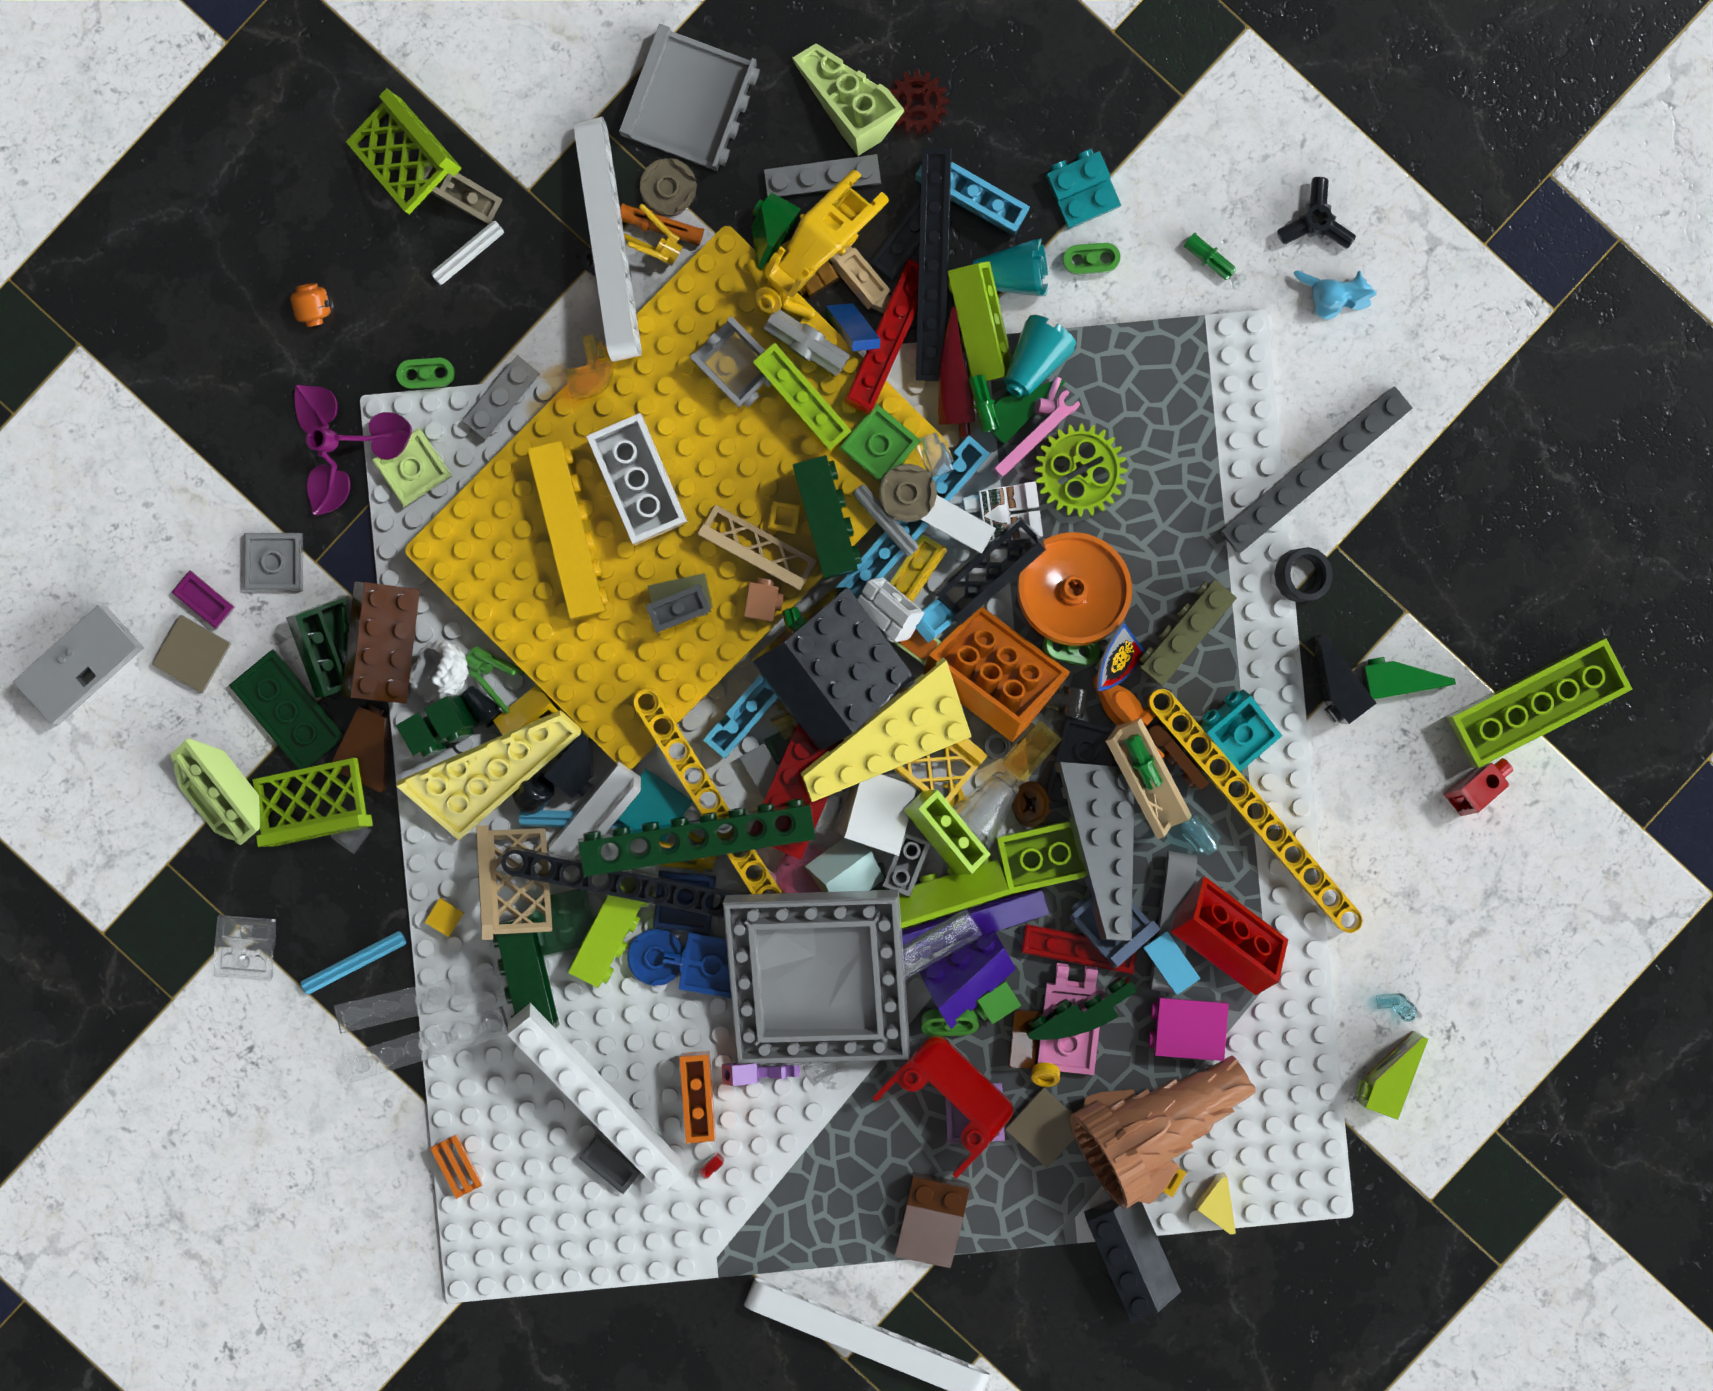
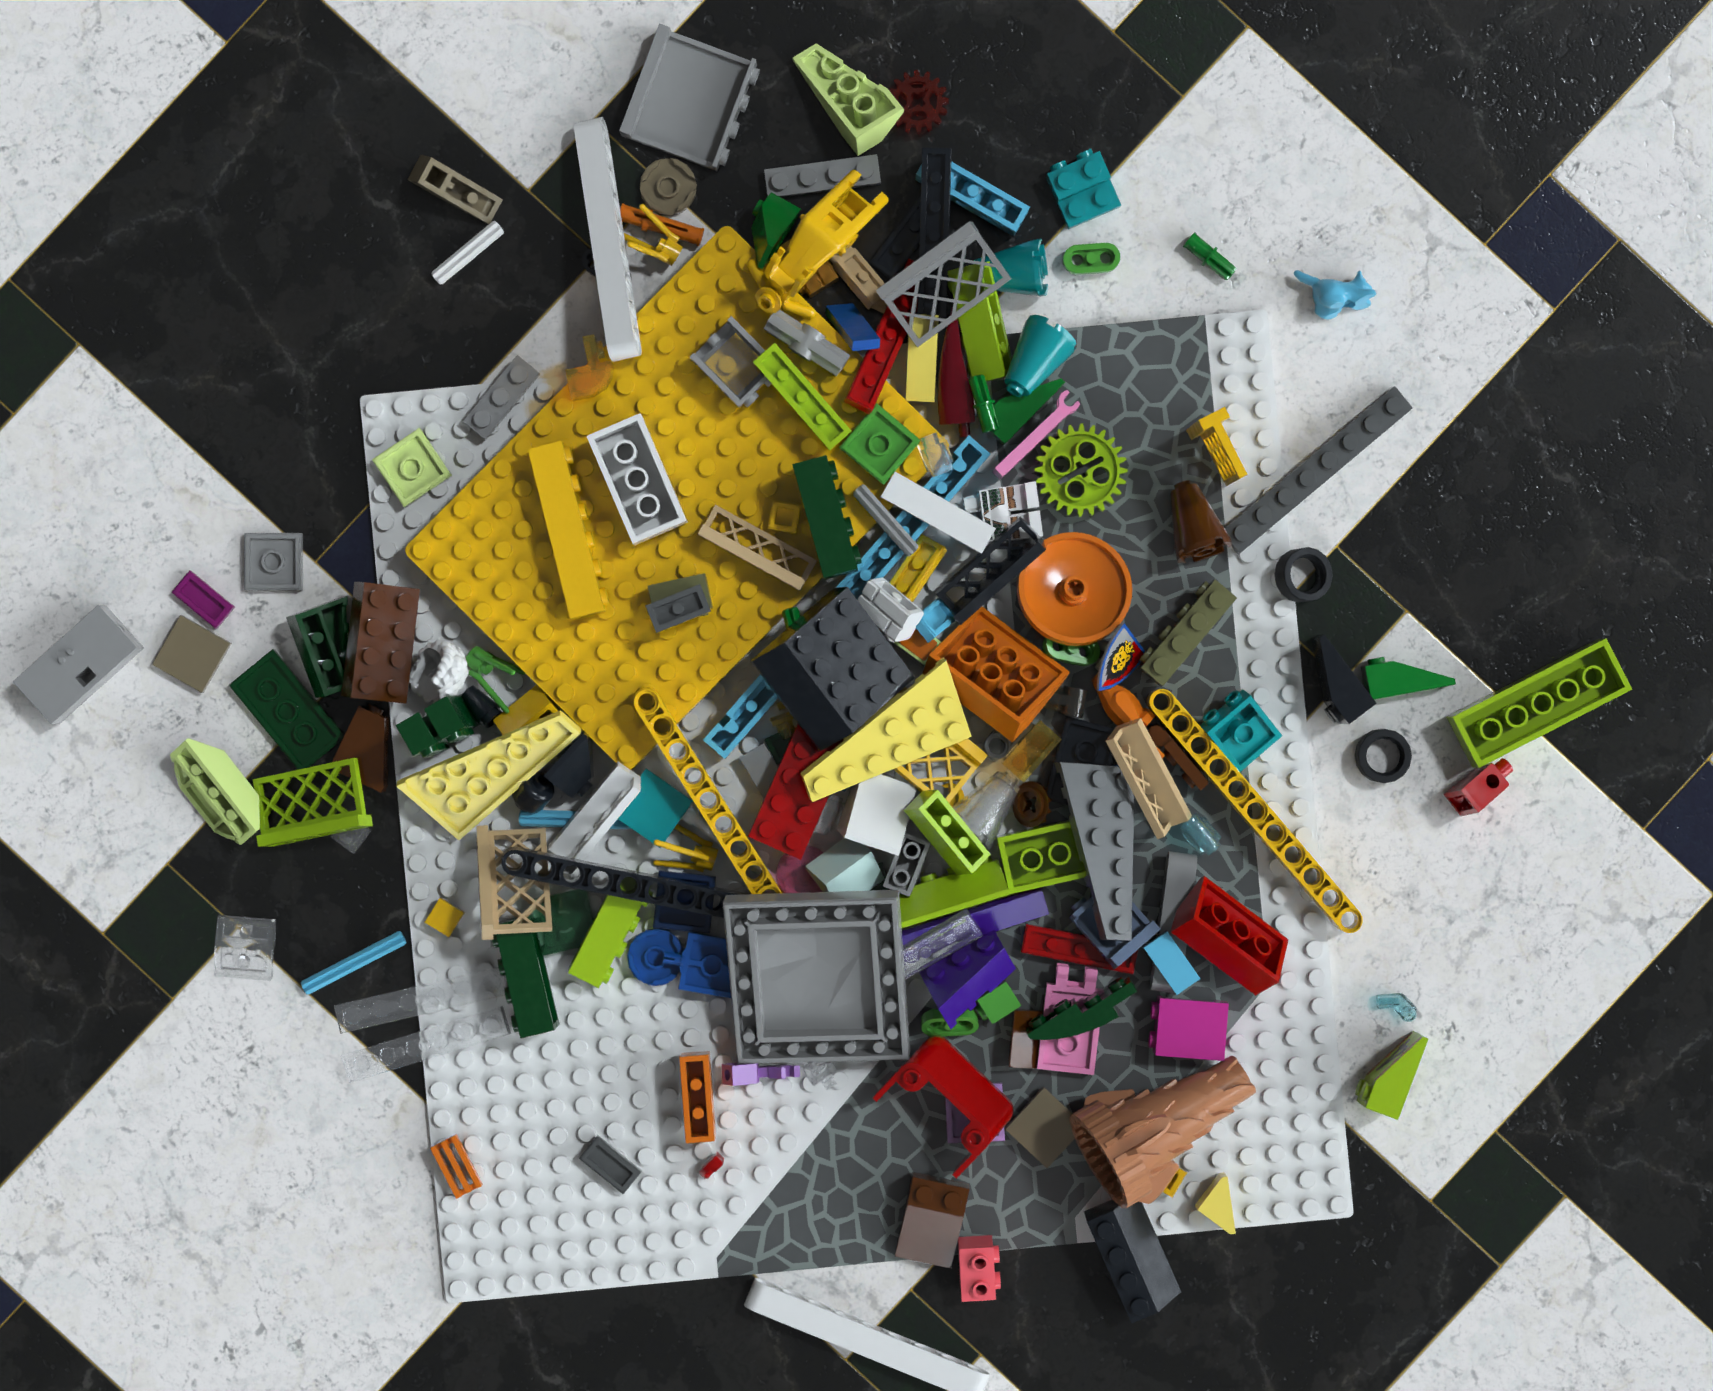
(310, 304): orange head -> none
(317, 407): magenta plant -> none
(413, 131): lime fence -> none
(426, 373): bright green plate -> none
(595, 1097): white brick -> none
(763, 600): nougat brick -> none
(799, 830): dark green brick -> none
(907, 493): dark tan tile -> none
(922, 363): none -> light yellow tile
(930, 262): none -> light grey fence
(977, 1268): none -> coral brick
(1045, 1074): yellow tile -> none
(1047, 406): bright pink hand -> none
(1142, 761): green axle -> none
(1195, 524): none -> reddish brown cone
(1219, 445): none -> yellow fence
(1319, 206): black bush -> none
(1398, 771): none -> black tyre

